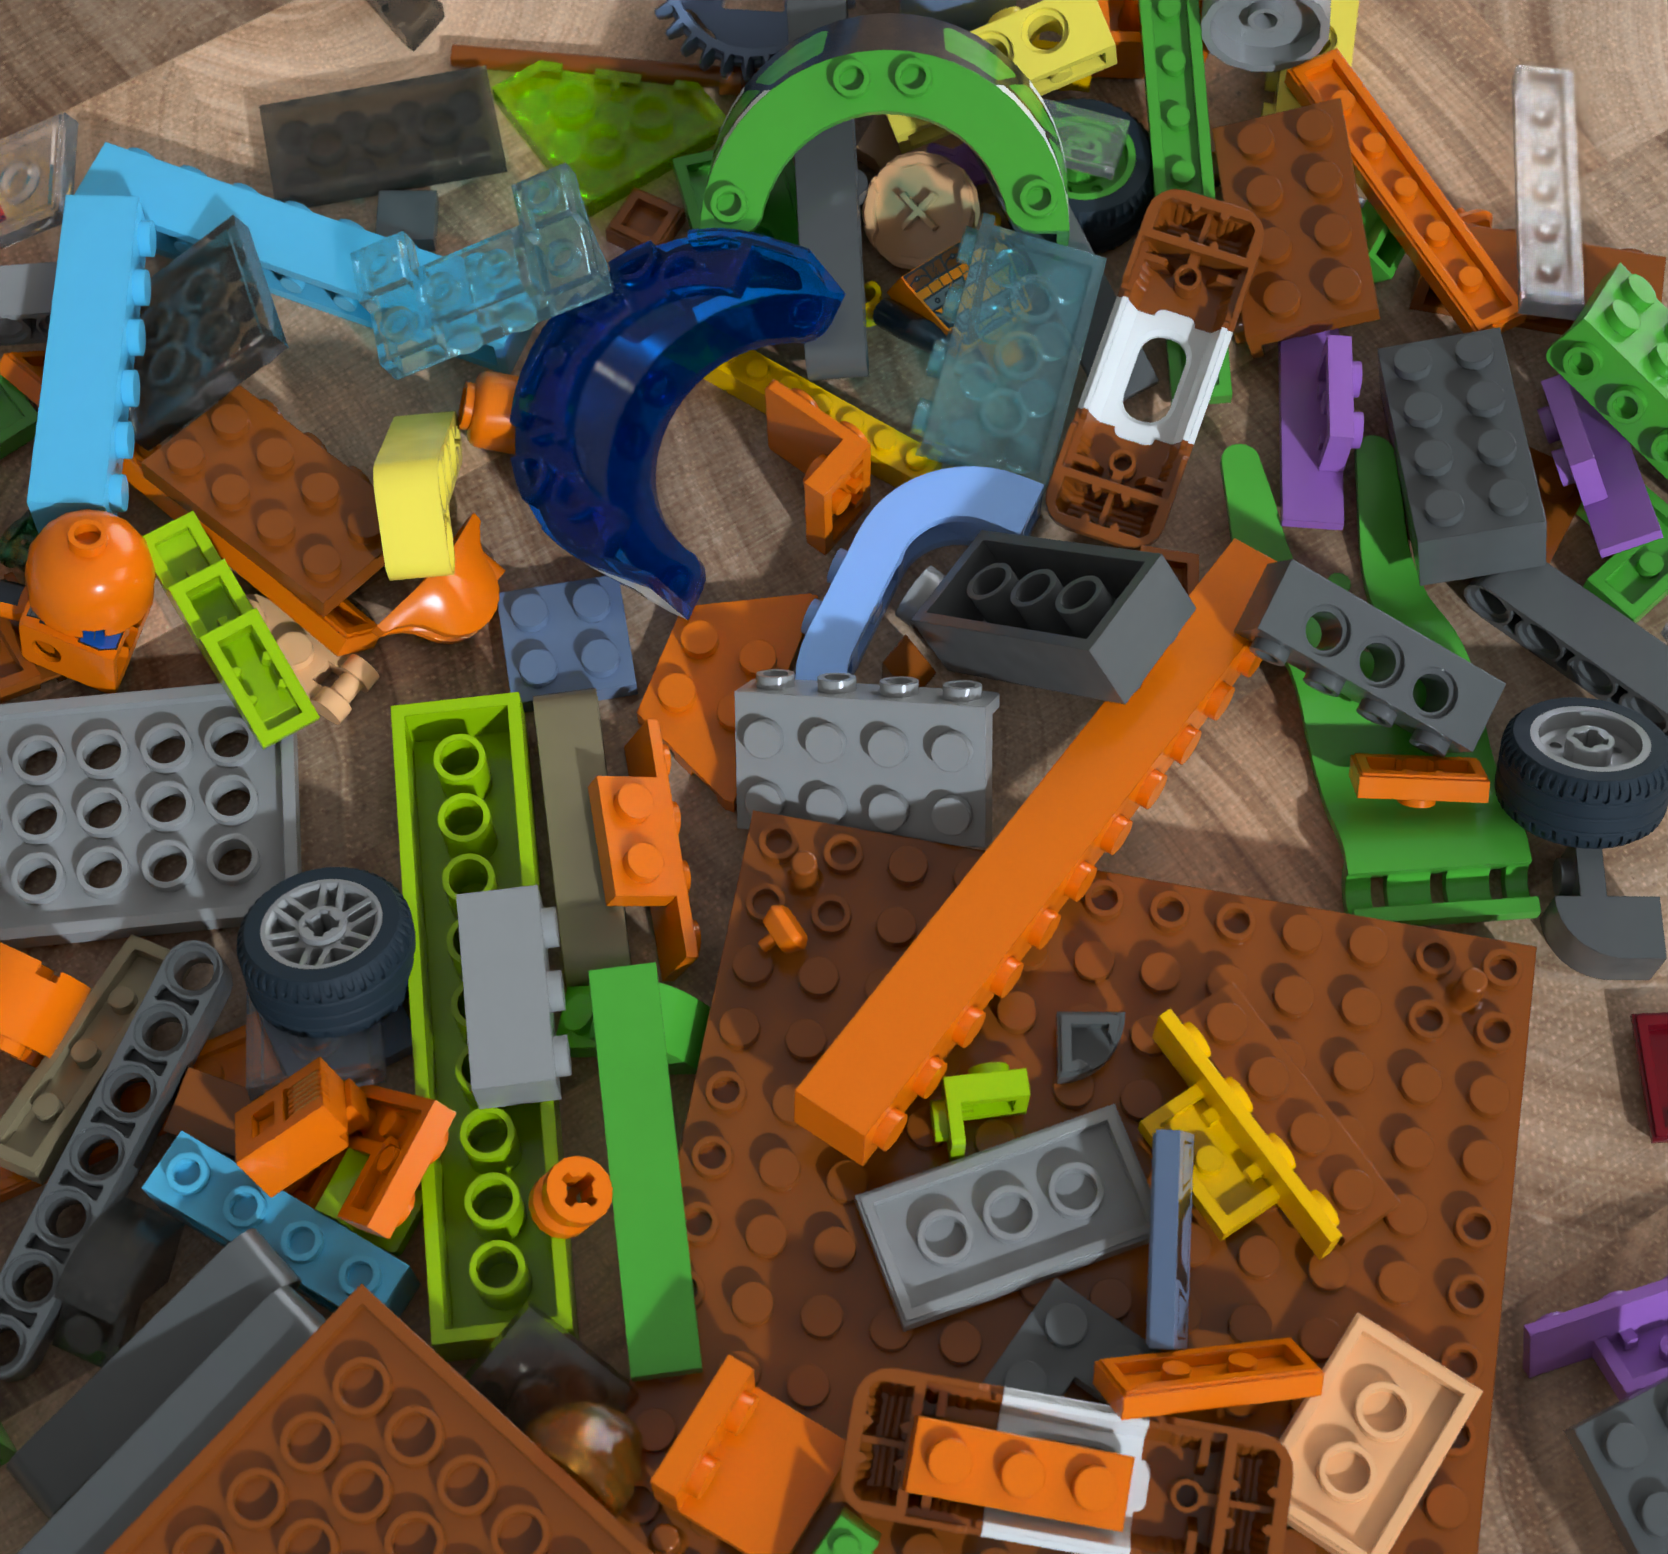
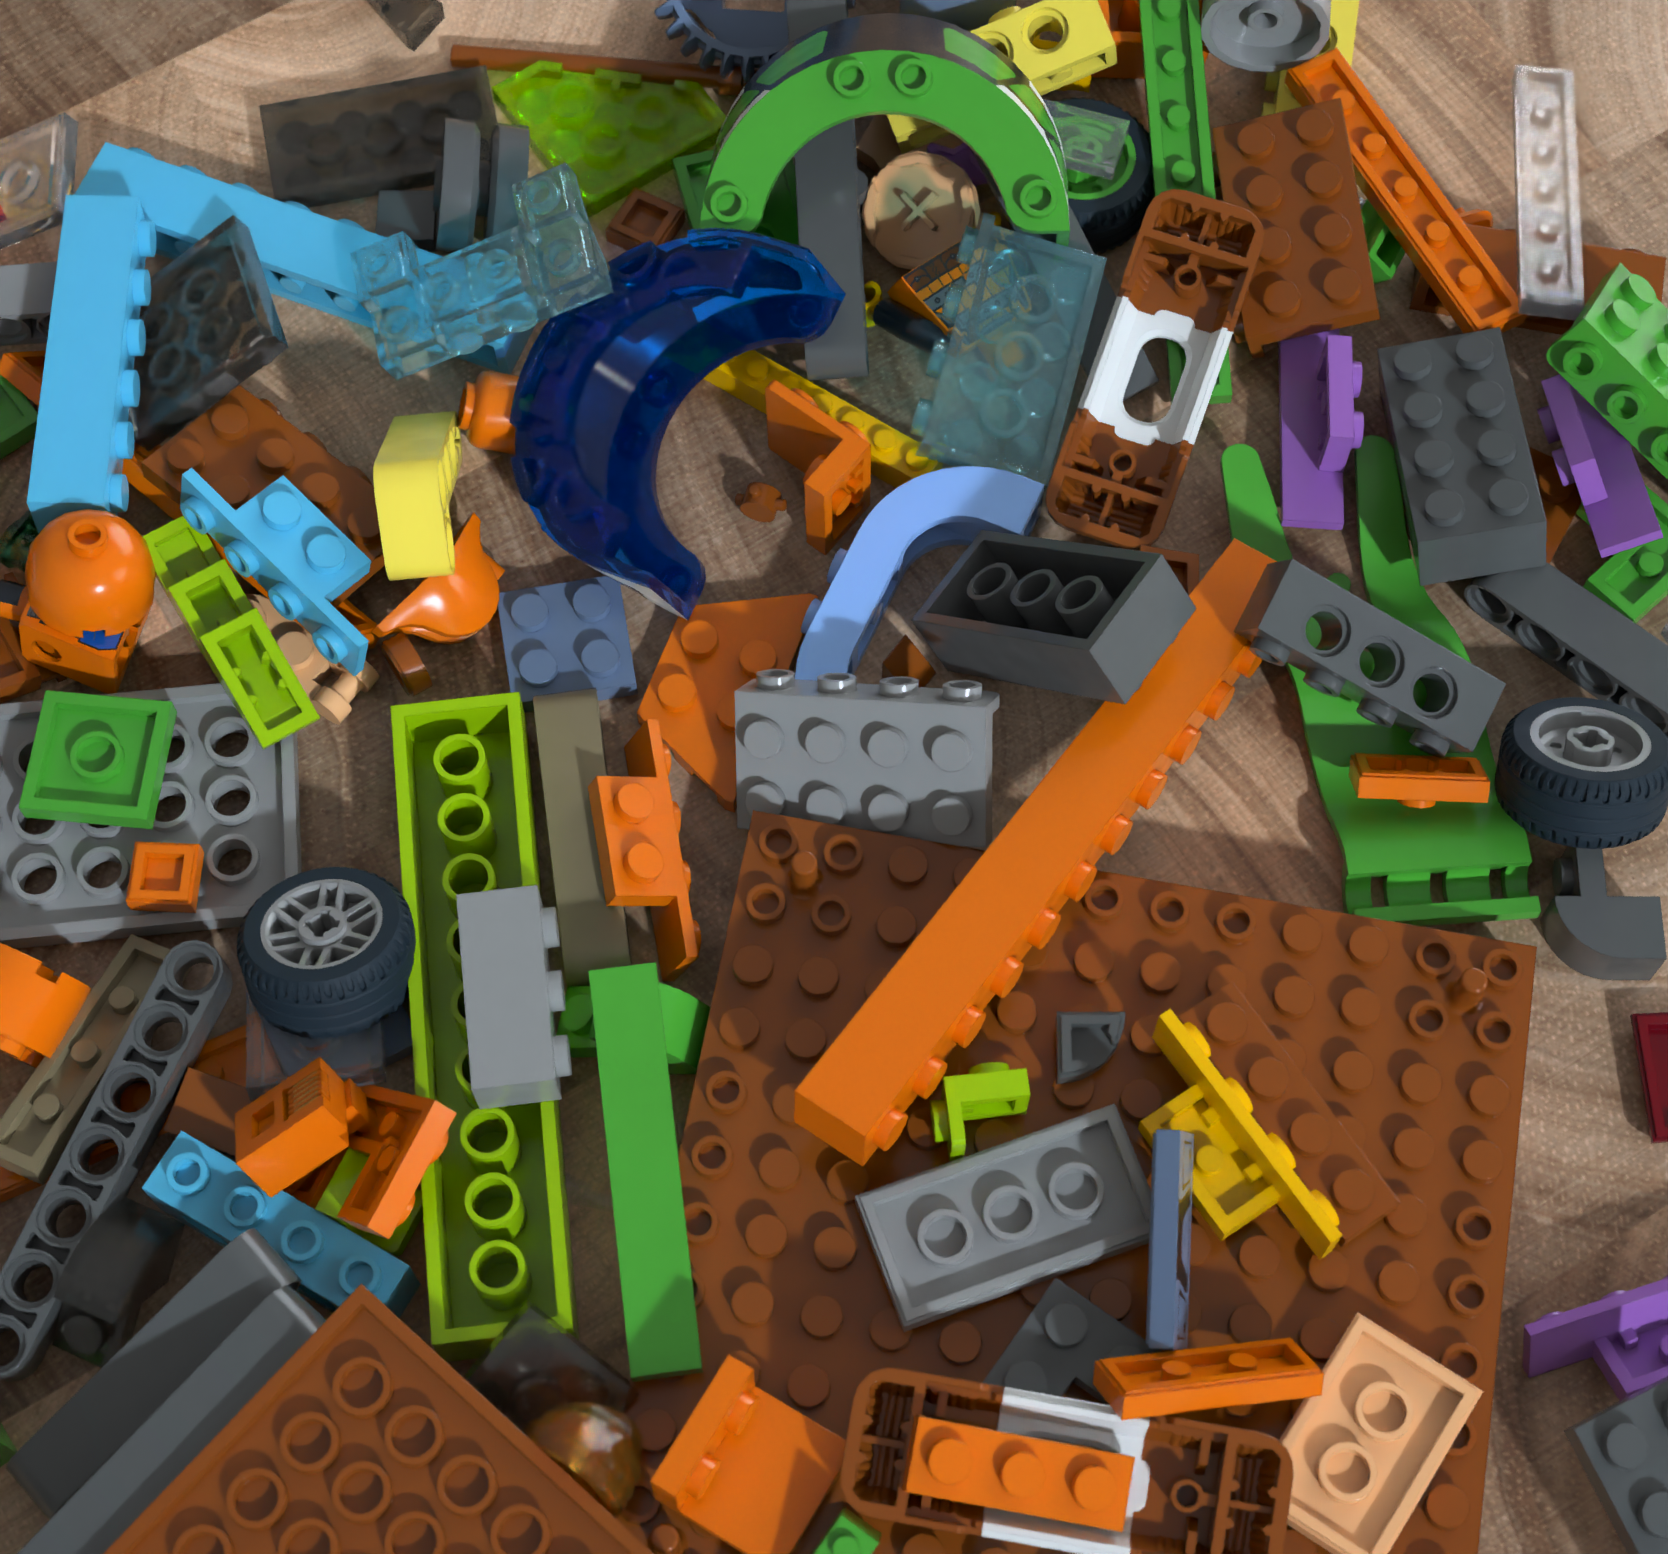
(98, 759): none -> bright green plate
(165, 877): none -> orange tile
(291, 554): none -> medium azure bracket
(406, 664): none -> dark orange tile
(477, 186): none -> dark grey wheel
(557, 1209): orange wheel -> none
(760, 502): none -> dark orange piece
(783, 931): orange rock -> none
(918, 594): light grey tile -> none

